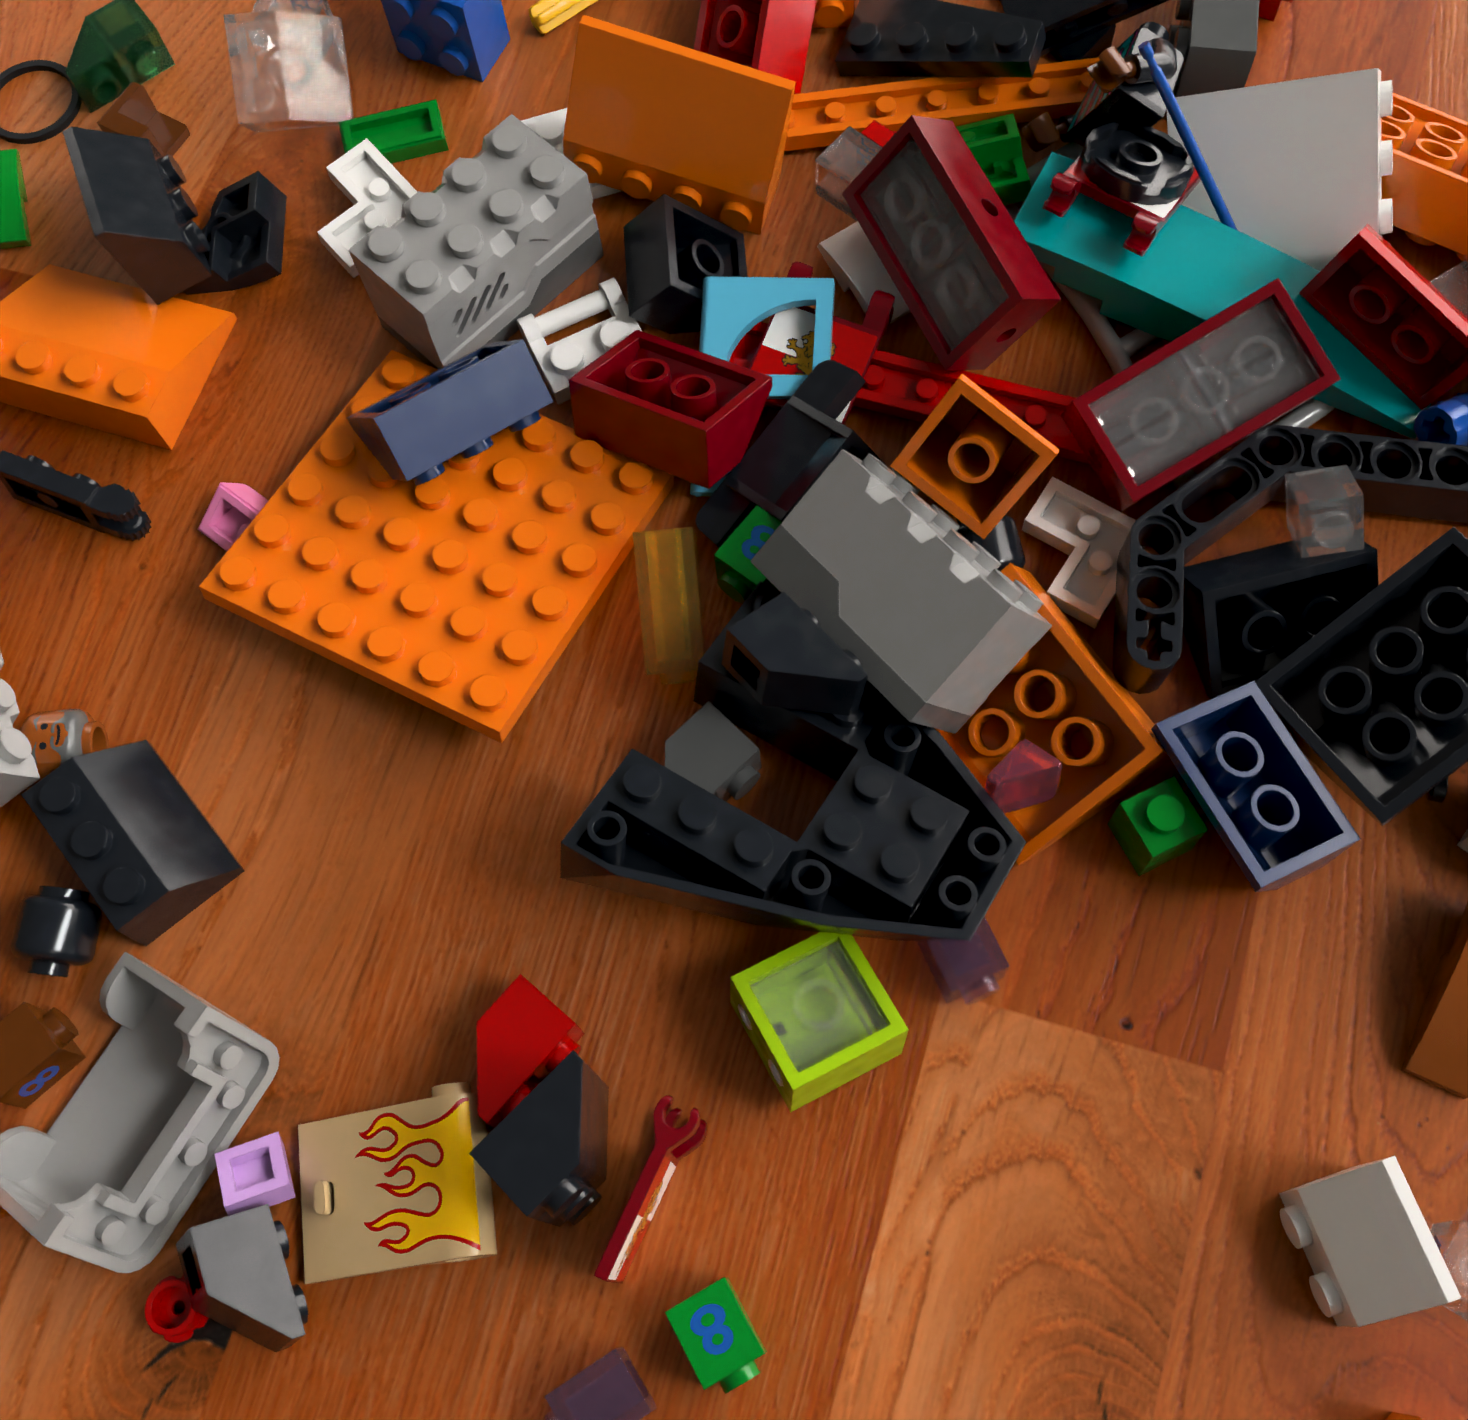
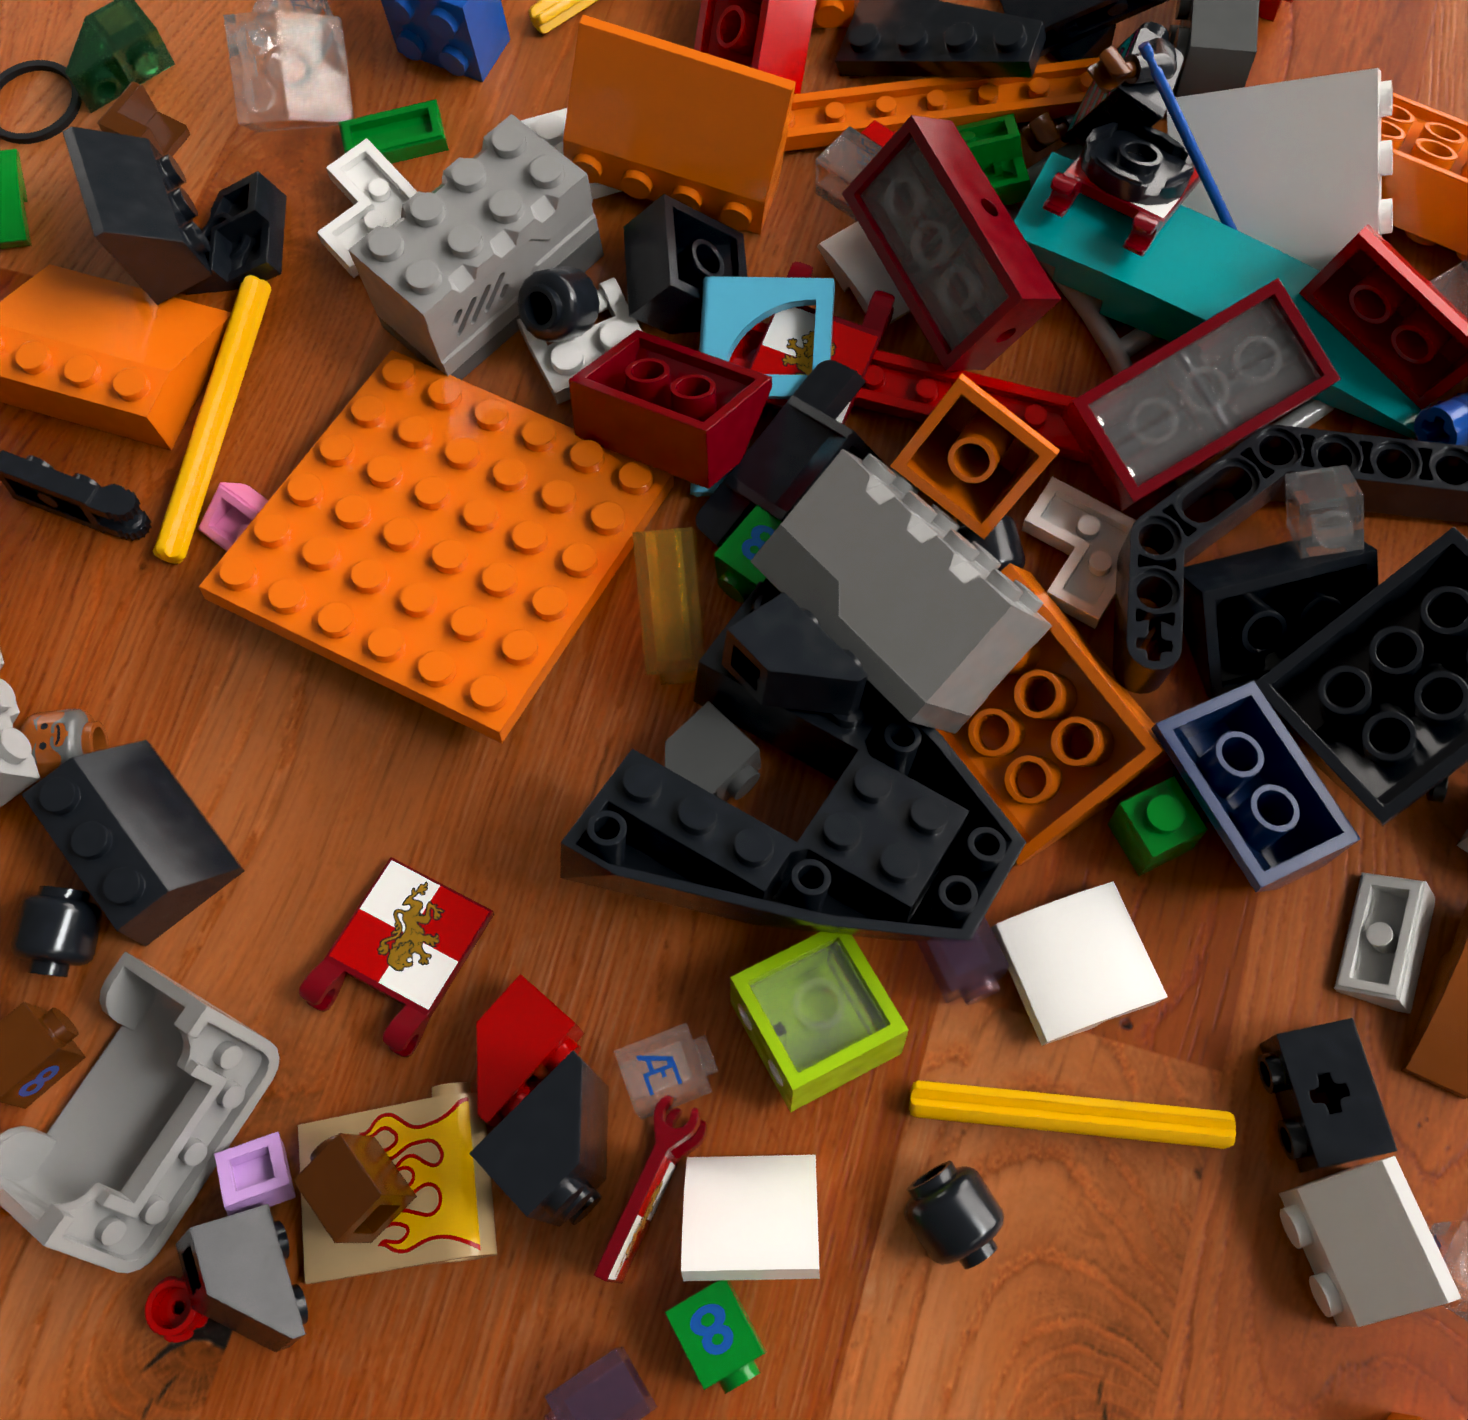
(212, 421): none -> yellow axle
(353, 1188): none -> reddish brown brick
(405, 944): none -> flag
(453, 411): dark blue slope -> none
(558, 303): none -> black head
(664, 1066): none -> clear brick
(750, 1218): none -> white slope
(954, 1215): none -> black head
(1024, 777): clear pink slope -> none
(1073, 1114): none -> yellow axle
(1078, 962): none -> white slope
(1331, 1061): none -> black brick
(1386, 941): none -> white slope

